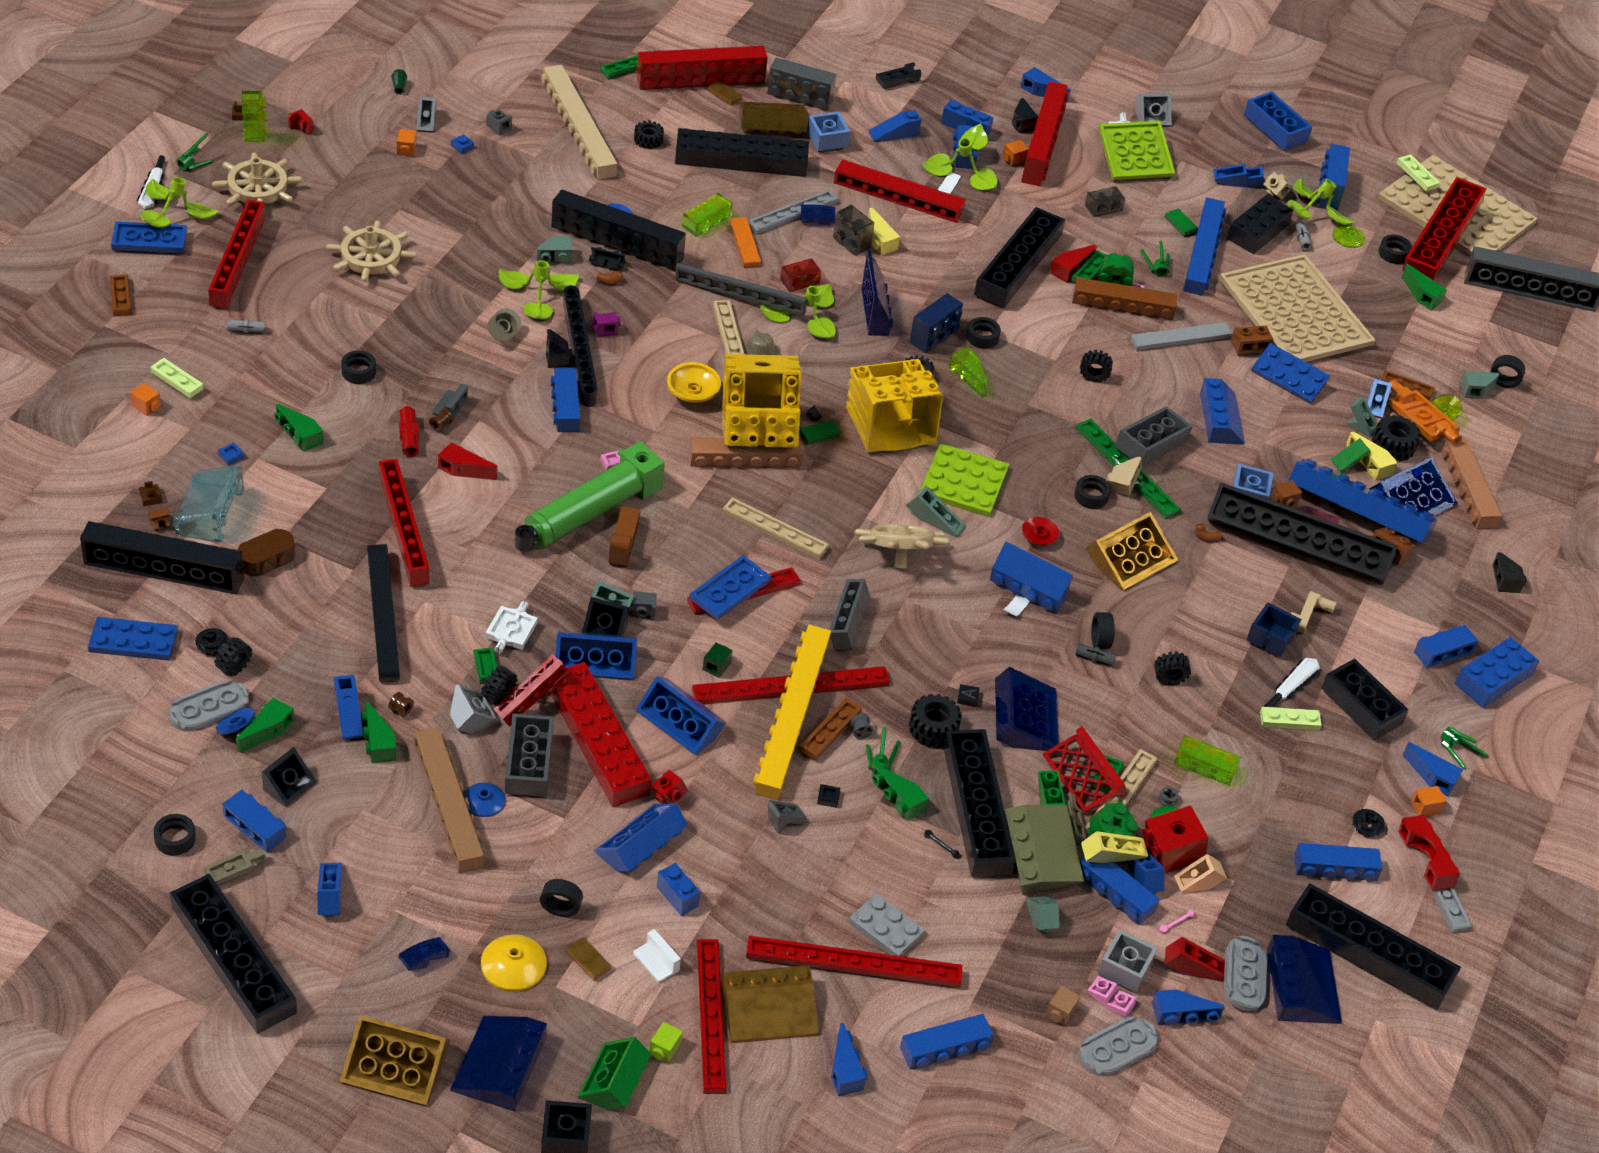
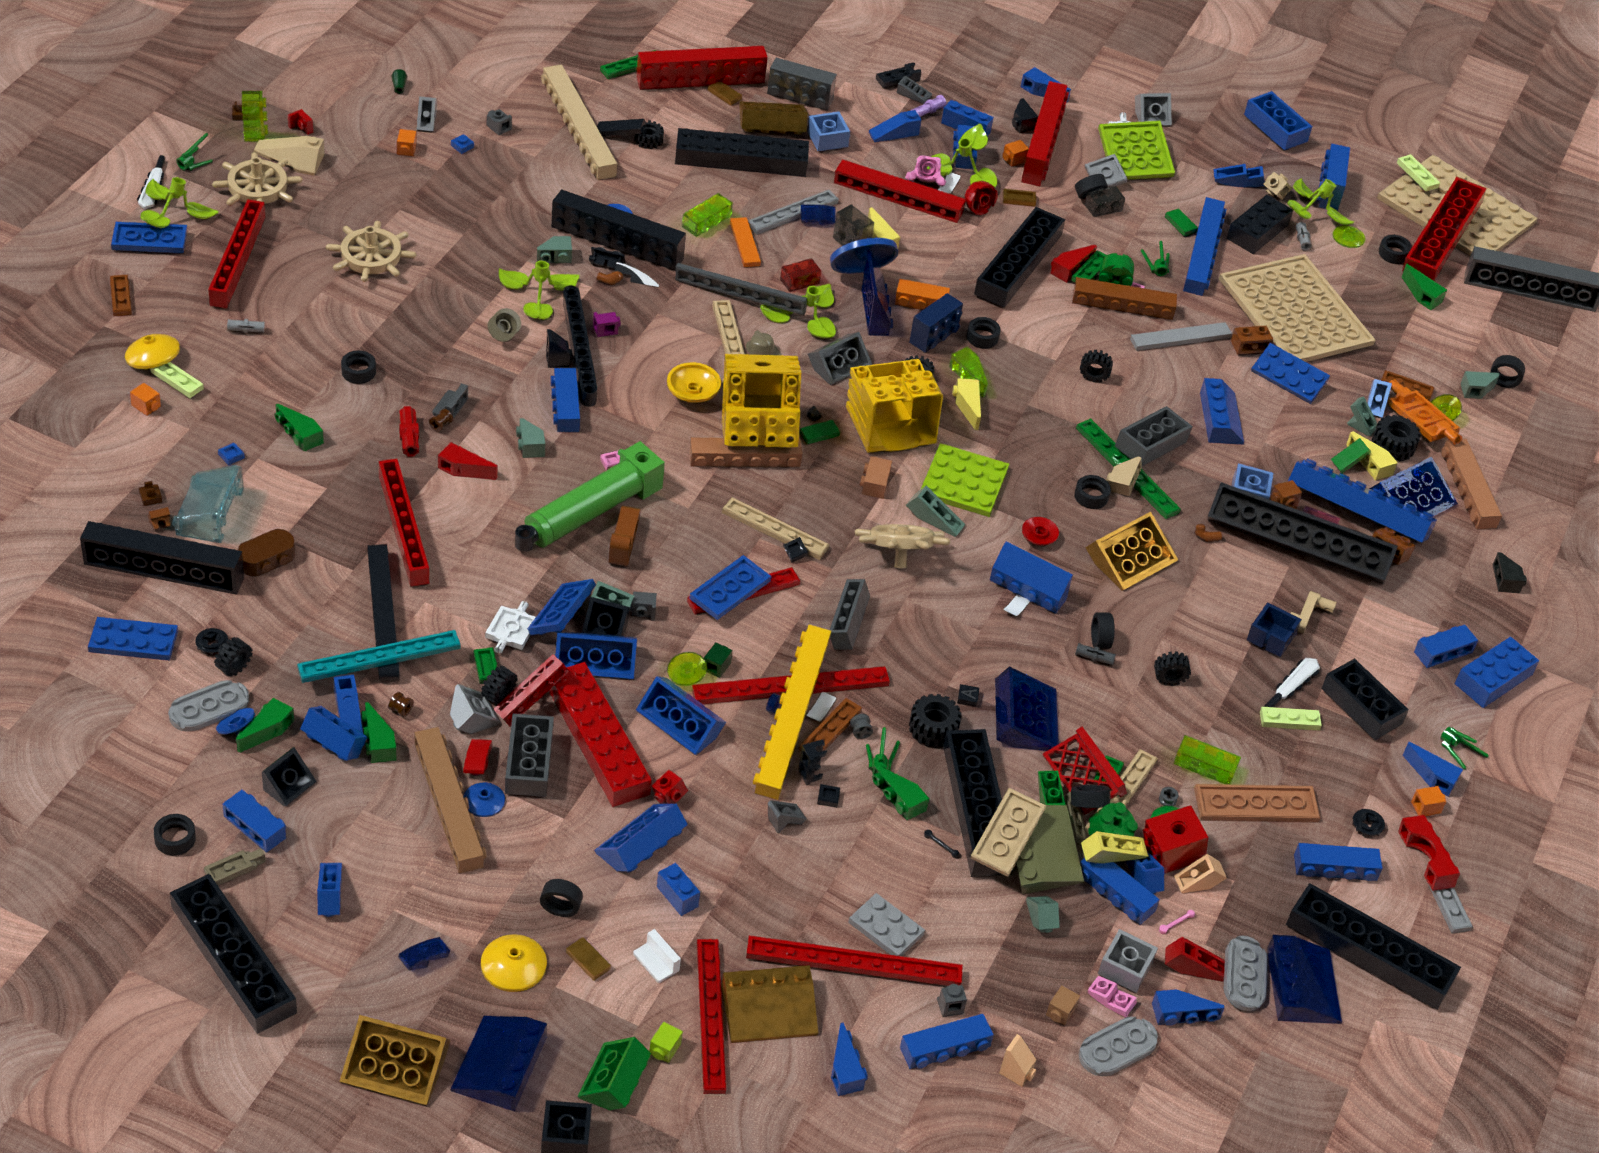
(152, 351): none -> yellow dish
(302, 152): none -> tan wedge
(333, 733): none -> blue brick
(378, 656): none -> teal tile
(477, 756): none -> red slope
(531, 439): none -> sand green slope
(561, 607): none -> blue plate
(621, 127): none -> black tile
(636, 275): none -> sticker
(687, 662): none -> clear neon green dish
(773, 703): none -> clear blue tile
(795, 549): none -> black tile
(810, 761): none -> black hinge
(821, 706): none -> white sticker
(837, 358): none -> dark grey slope
(852, 256): none -> blue dish
(876, 477): none -> nougat brick
(912, 90): none -> dark grey slope
(918, 294): none -> orange brick
(927, 175): none -> bright pink hair
(931, 106): none -> lavender pin
(952, 995): none -> dark grey brick
(968, 400): none -> light yellow slope
(980, 197): none -> red cylinder
(1008, 832): none -> tan tile
(1018, 1062): none -> light nougat slope
(1019, 197): none -> pearl gold tile
(1089, 184): none -> black tyre
(1090, 796): none -> black tyre
(1110, 168): none -> light grey tile
(1256, 803): none -> nougat tile

